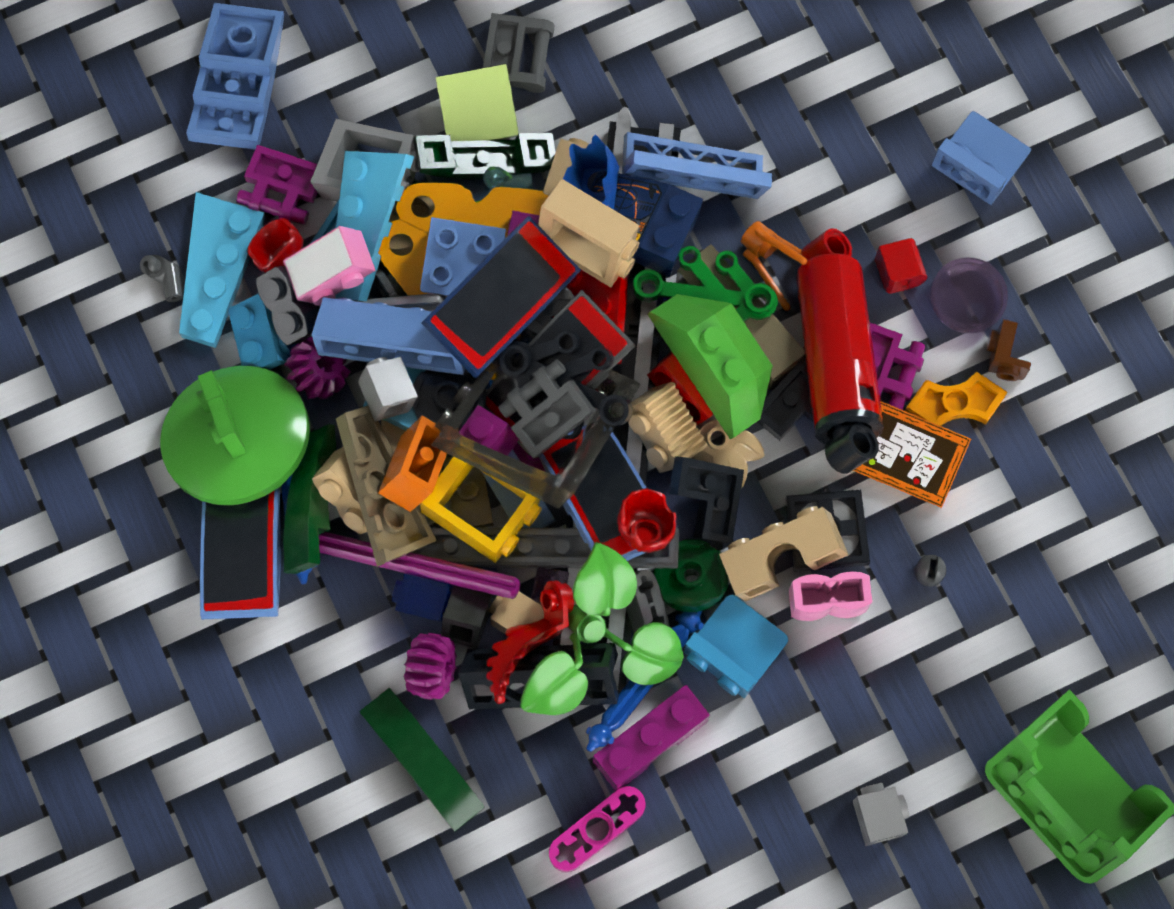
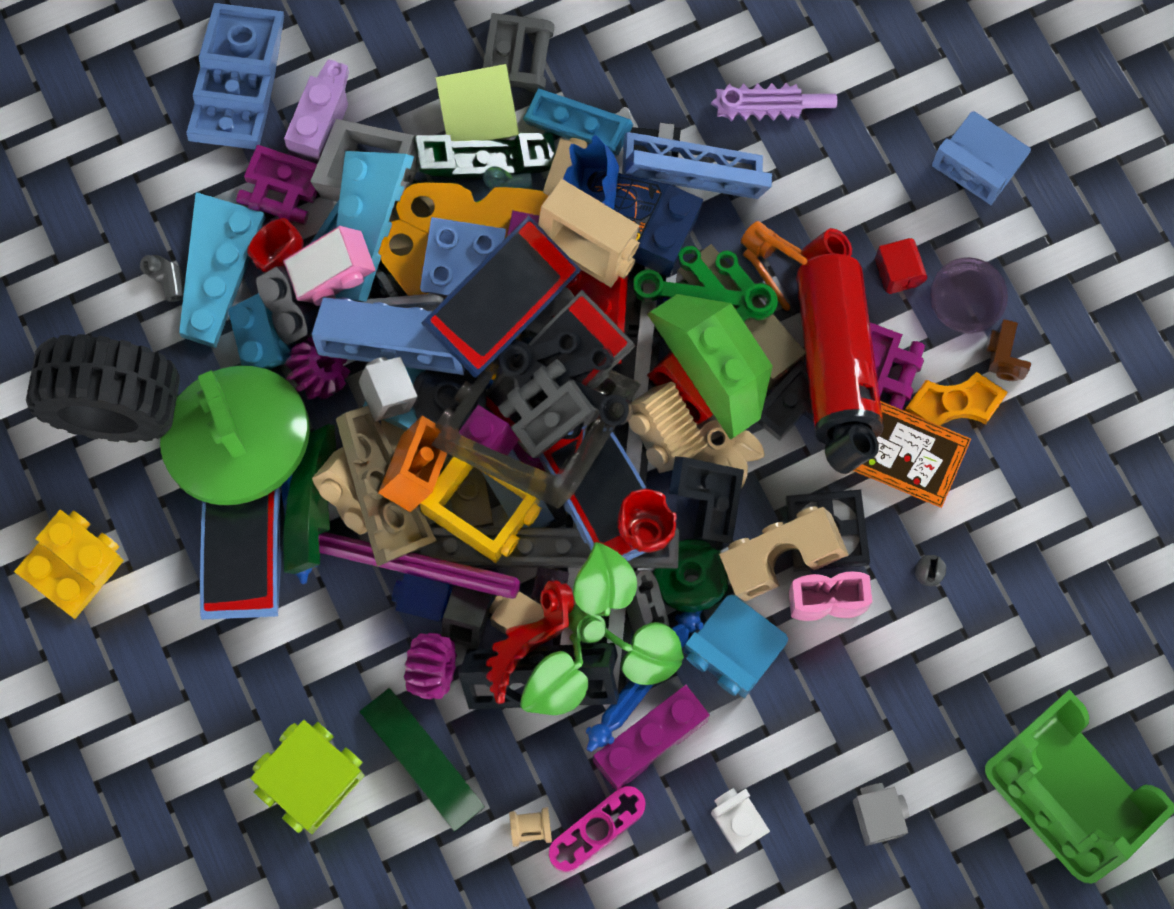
(70, 562): none -> yellow plate
(103, 388): none -> black tyre
(306, 776): none -> lime brick
(317, 110): none -> lavender hinge
(530, 827): none -> tan bush
(576, 120): none -> dark azure tile
(738, 819): none -> white bracket
(768, 101): none -> lavender piece

